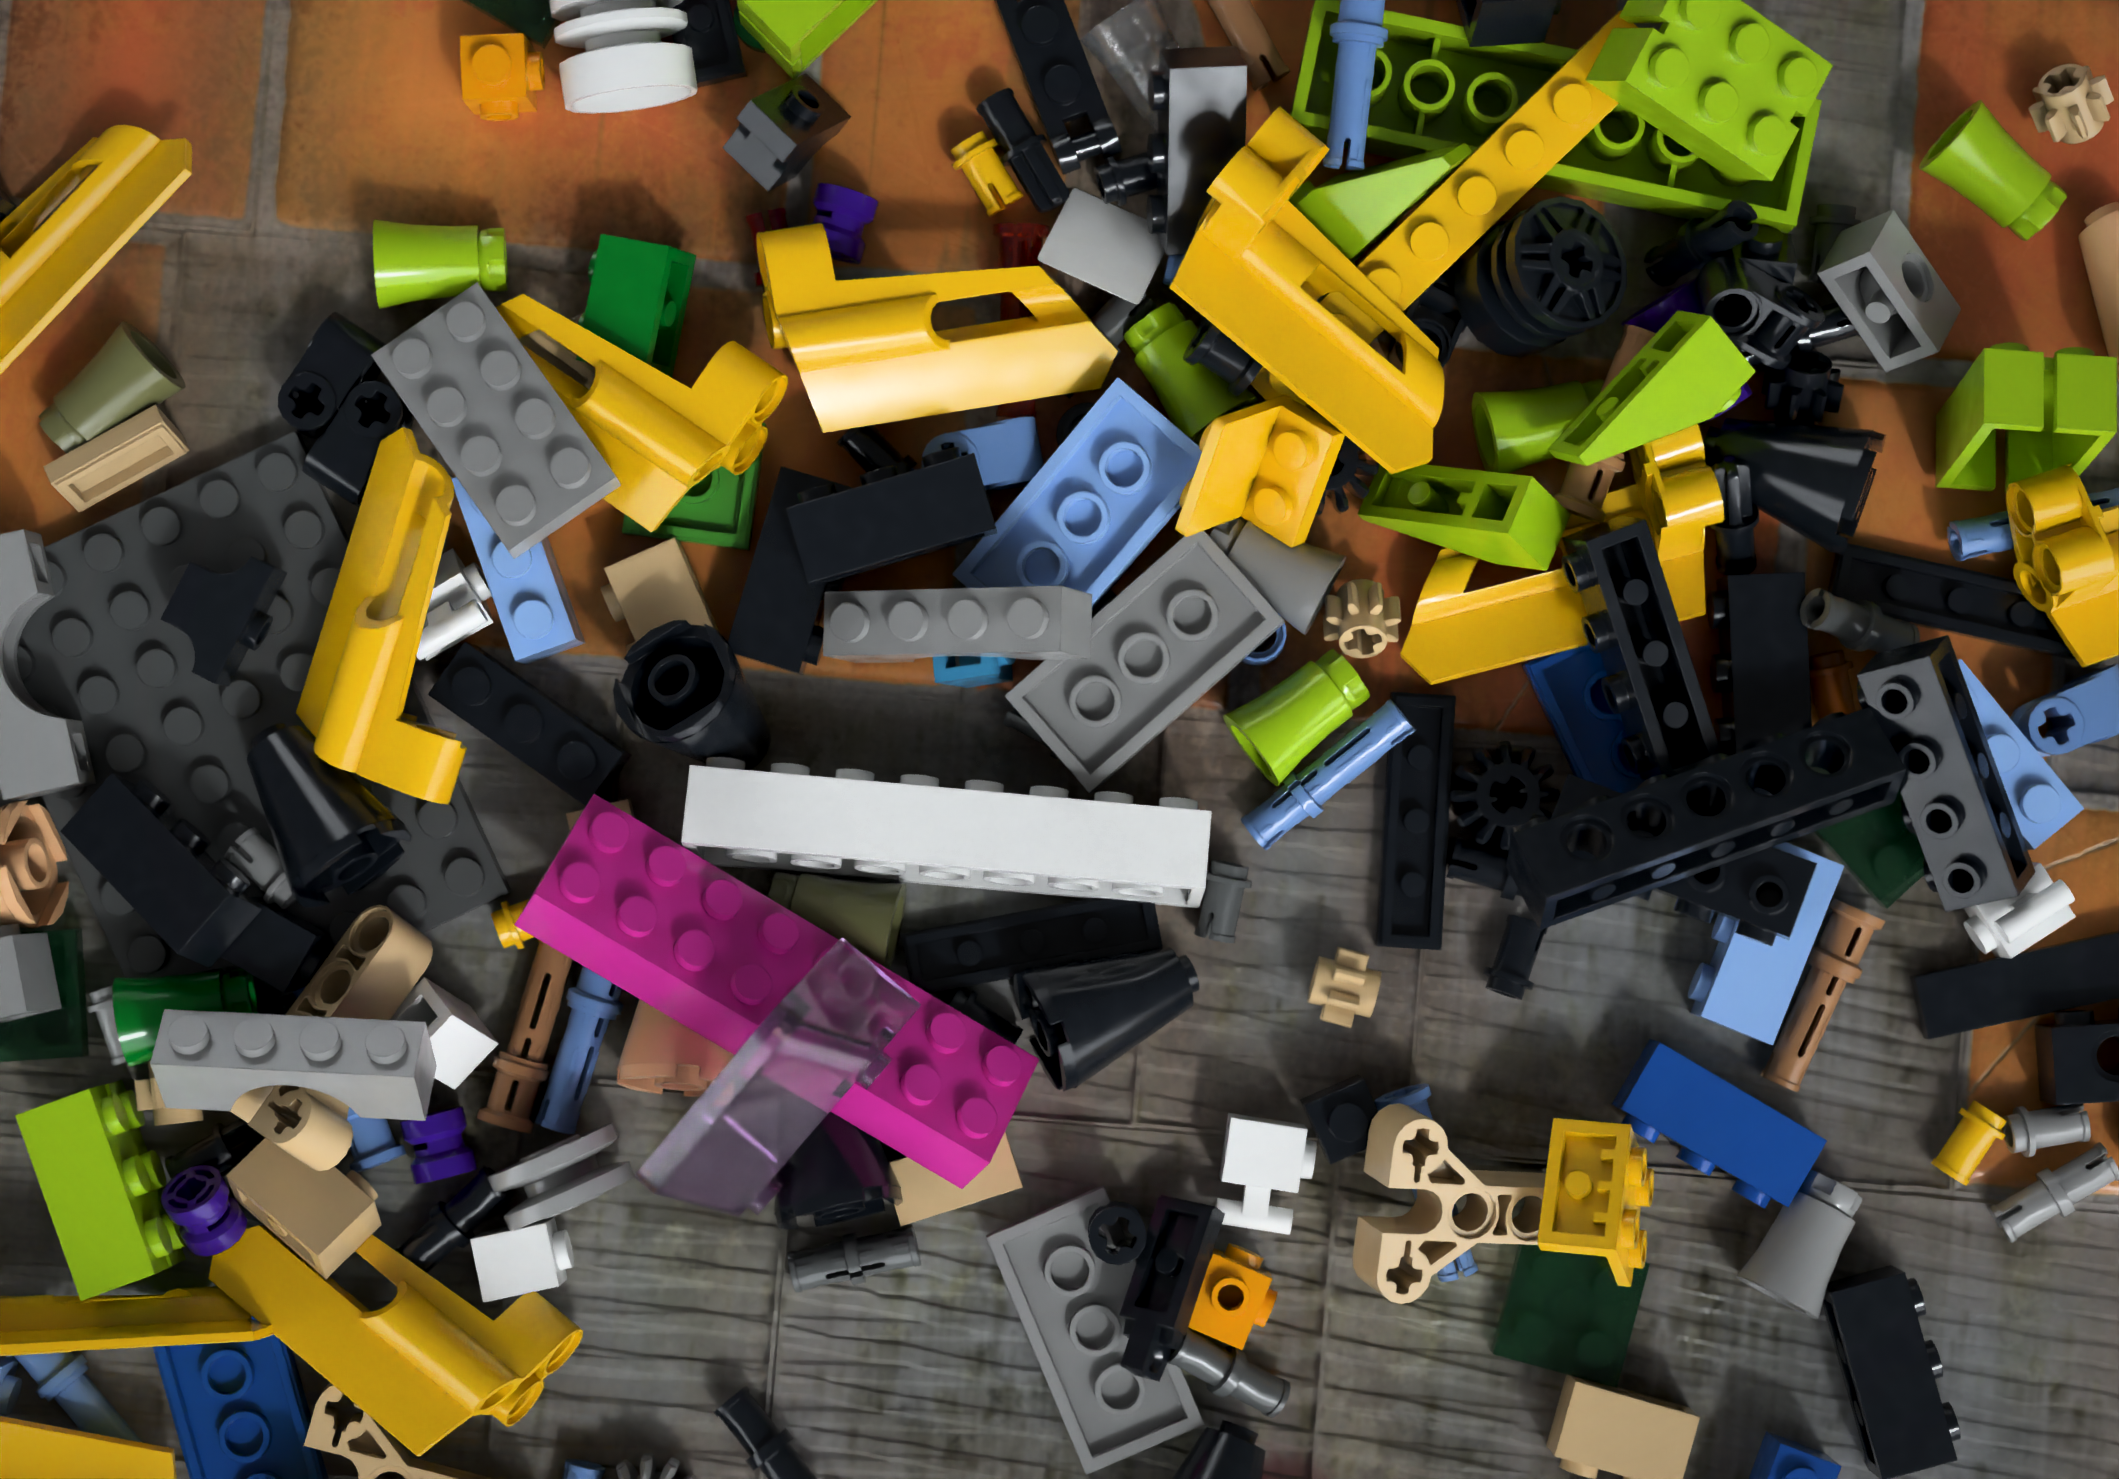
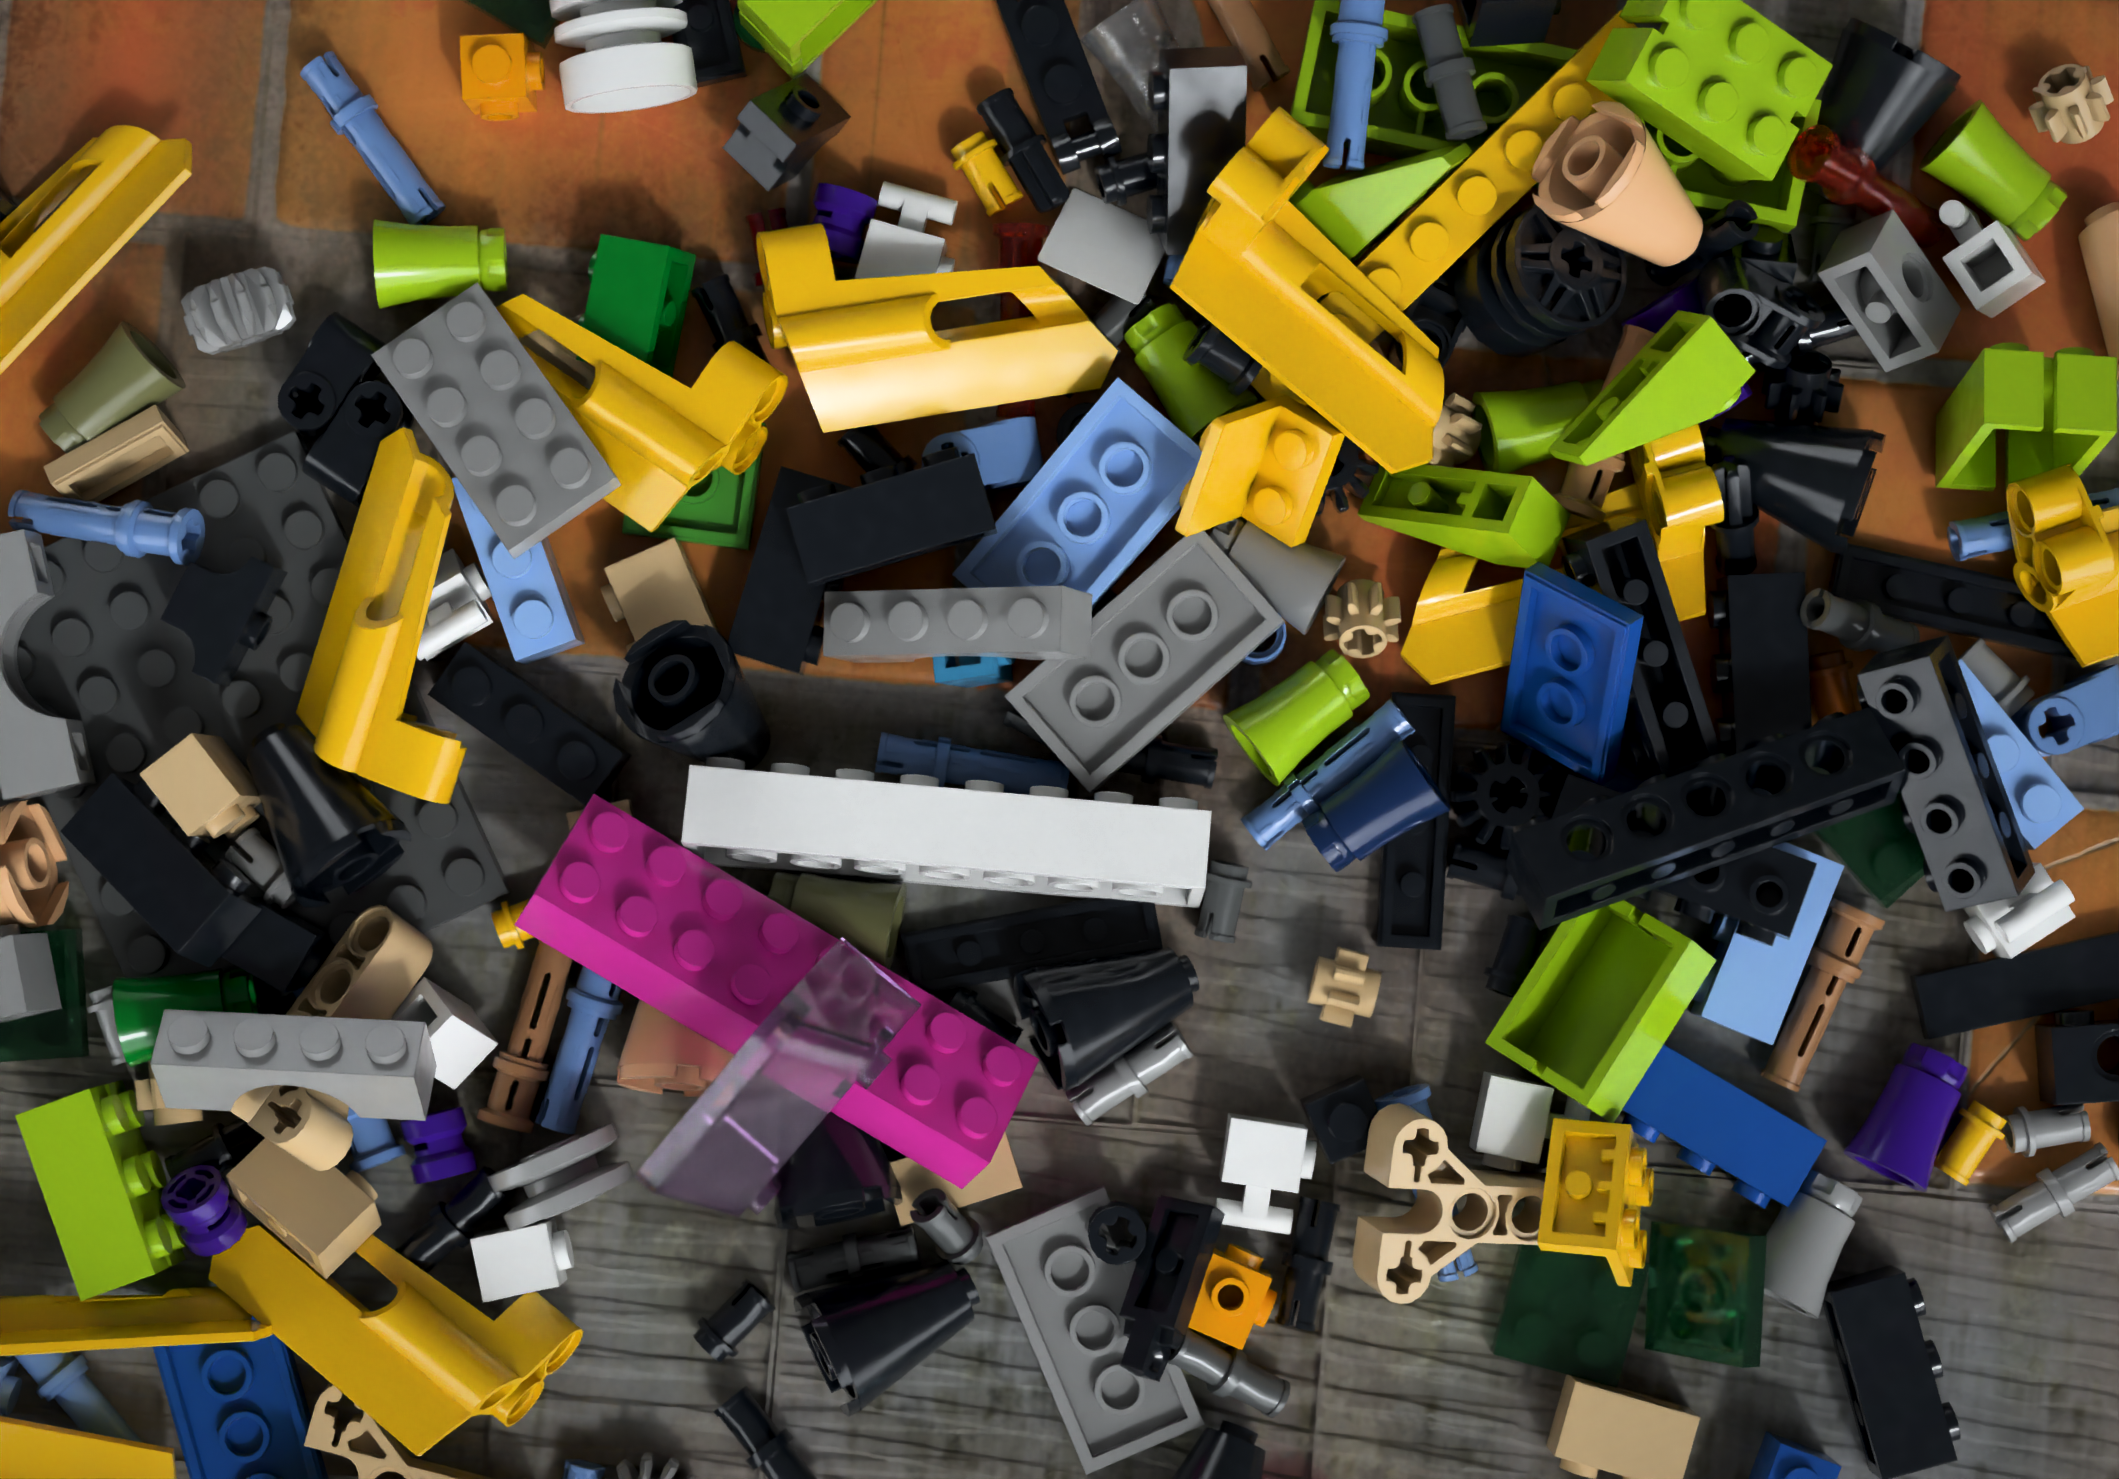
(132, 528): none -> medium blue pin
(204, 787): none -> tan brick
(238, 310): none -> light grey gear
(357, 119): none -> medium blue pin
(727, 316): none -> black pin
(733, 1321): none -> black pin
(884, 1326): none -> black cone
(905, 247): none -> white brick
(955, 1236): none -> dark grey pin
(960, 763): none -> medium blue pin
(1129, 1074): none -> light grey pin
(1173, 763): none -> black pin
(1307, 1263): none -> black pin
(1375, 807): none -> dark blue plant
(1449, 72): none -> dark grey pin
(1455, 434): none -> tan gear
(1515, 1119): none -> white brick
(1571, 672): none -> blue tile
(1601, 1004): none -> lime piece
(1616, 186): none -> light nougat cone
(1705, 1293): none -> clear green plate
(1851, 178): none -> clear red pin
(1880, 93): none -> black cone
(1910, 1118): none -> dark purple plant
(1989, 261): none -> white brick
(1997, 677): none -> light grey pin

